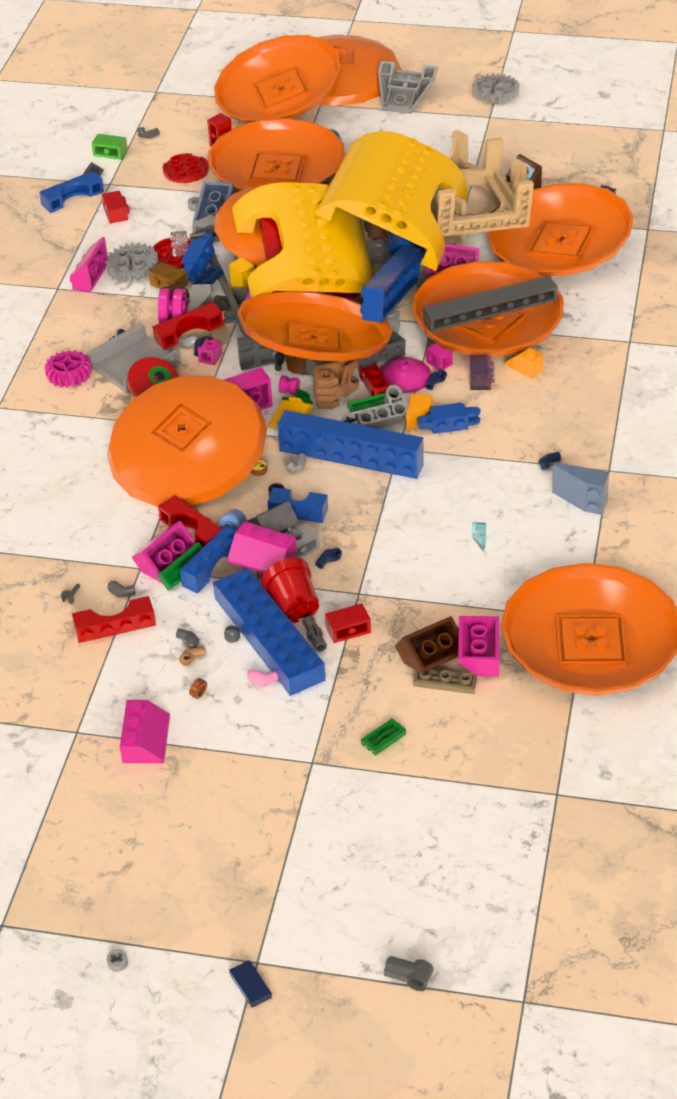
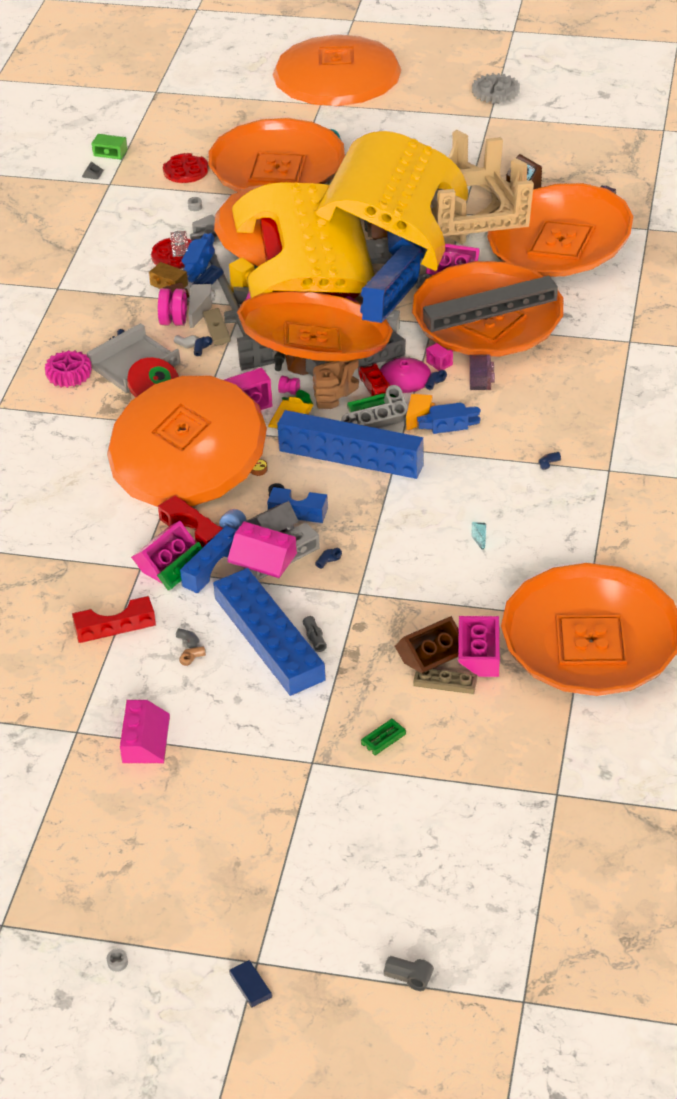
(69, 594): dark grey hand -> none
(86, 184): blue arch -> none
(90, 267): dark pink slope -> none
(115, 206): red brick -> none
(119, 590): dark grey arm -> none
(120, 262): light grey gear -> none
(147, 134): dark grey arm -> none
(198, 688): dark orange tile -> none
(205, 317): red arch -> none
(210, 347): dark pink brick -> none
(212, 198): sand blue slope -> none
(218, 126): red brick -> none
(222, 303): clear smoke tile -> none
(232, 634): dark grey hinge -> none
(260, 678): bright pink arm -> none
(278, 78): orange container -> none
(291, 588): red piece -> none
(298, 465): light grey arm -> none
(348, 623): red brick -> none
(403, 89): light grey wedge -> none
(527, 362): light orange slope -> none
(581, 486): sand blue slope -> none

